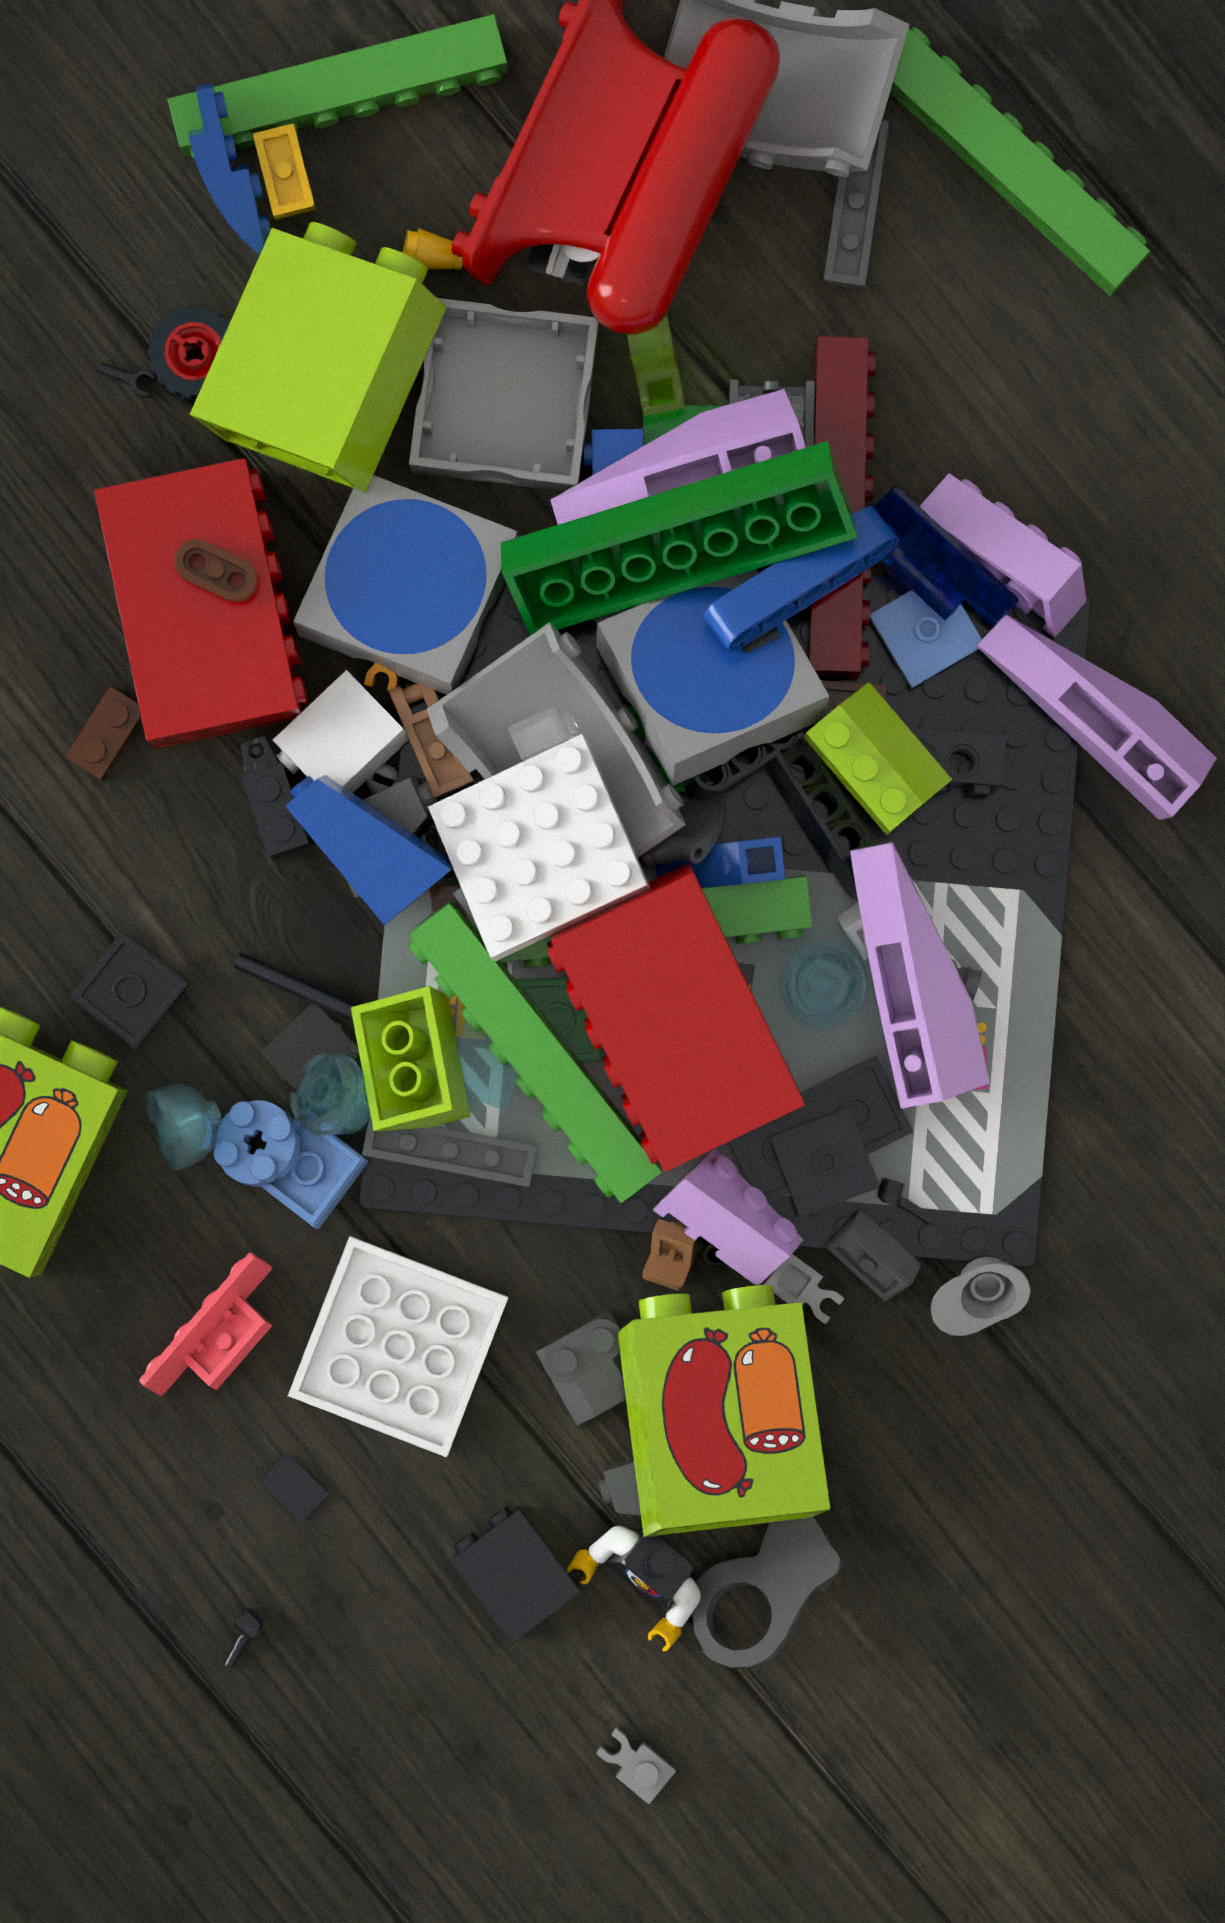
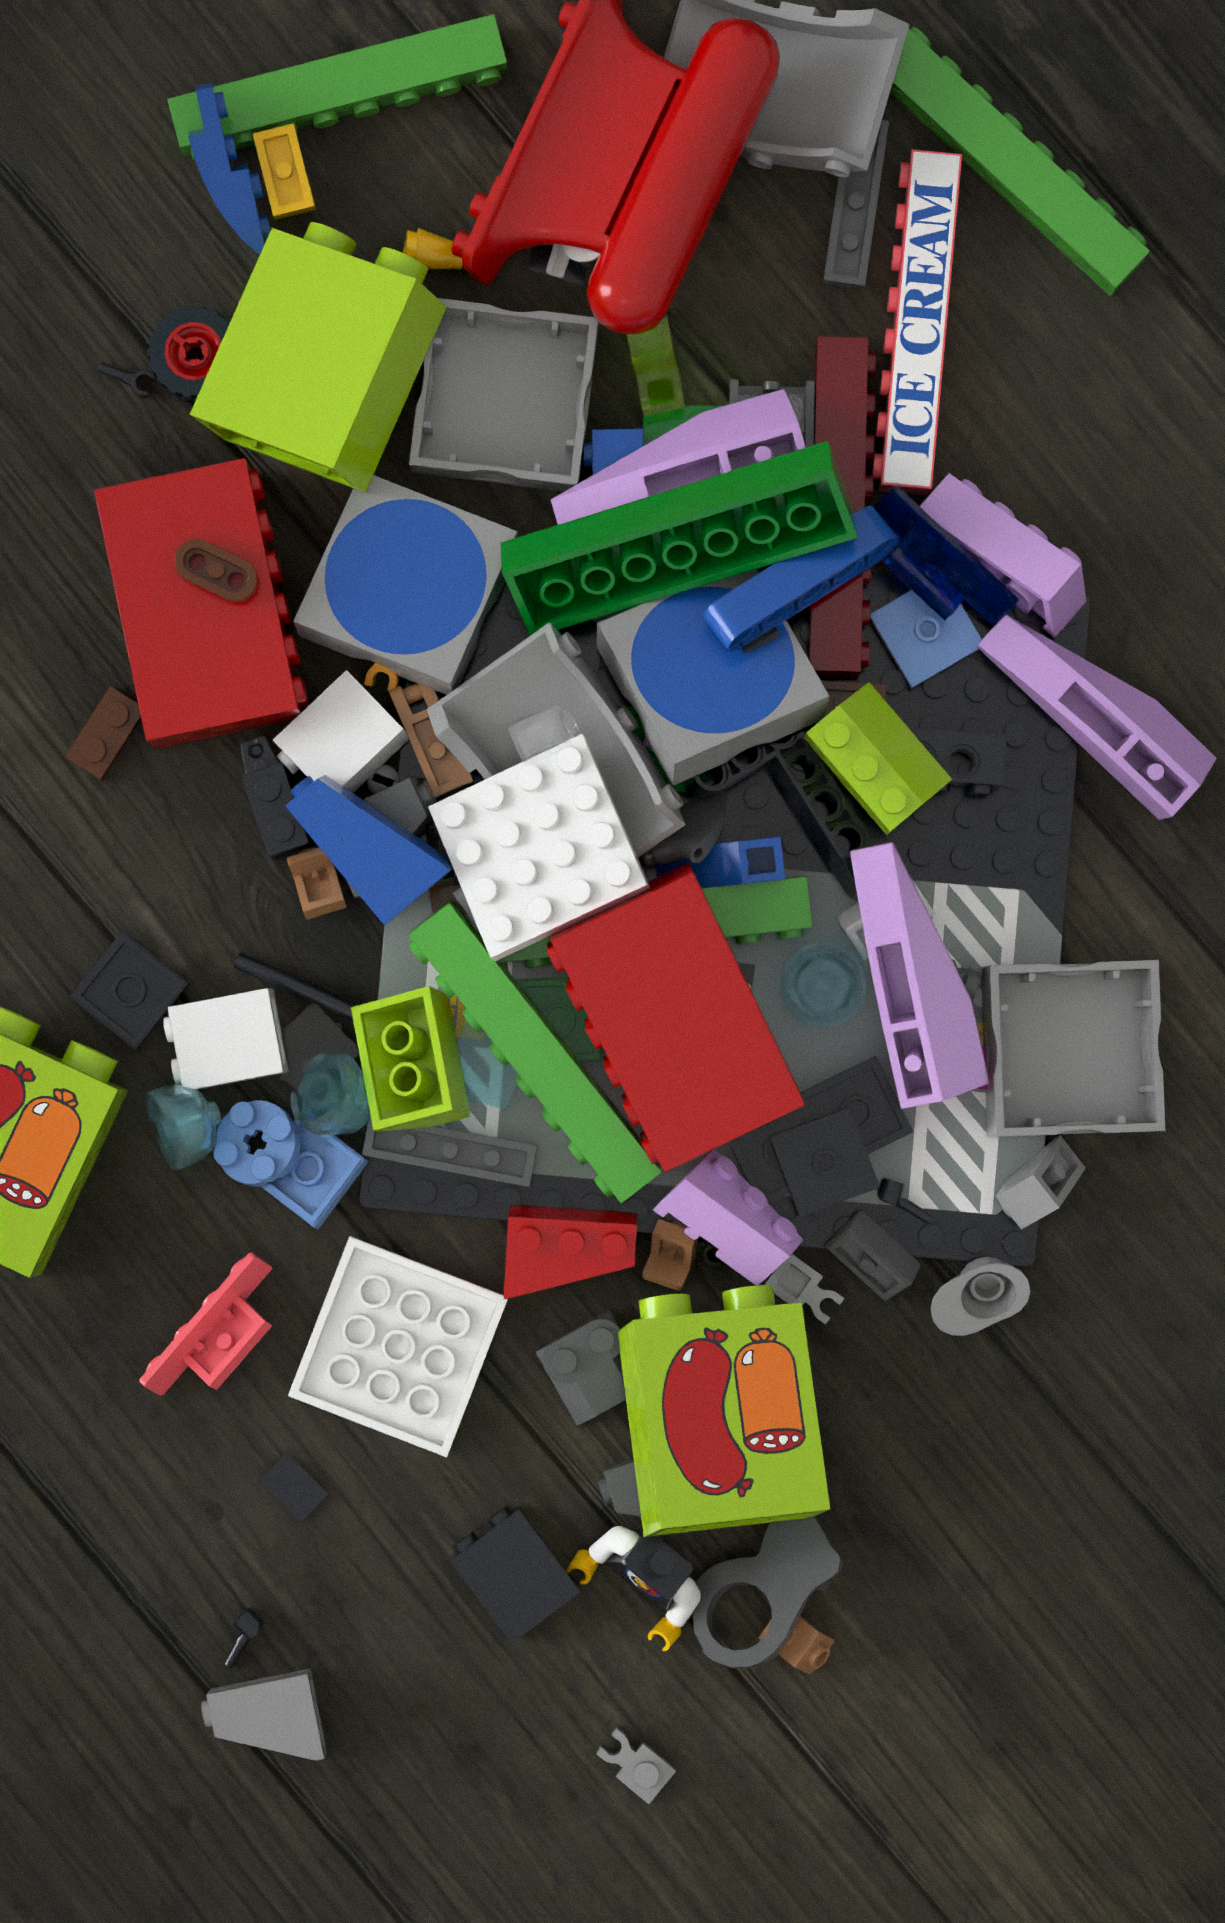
(226, 1039): none -> white brick
(269, 1714): none -> light grey slope
(316, 882): none -> medium nougat bracket
(565, 1246): none -> red wedge
(806, 1647): none -> medium nougat bracket
(919, 321): none -> brick
(1041, 1183): none -> light grey slope
(1073, 1048): none -> light grey tile

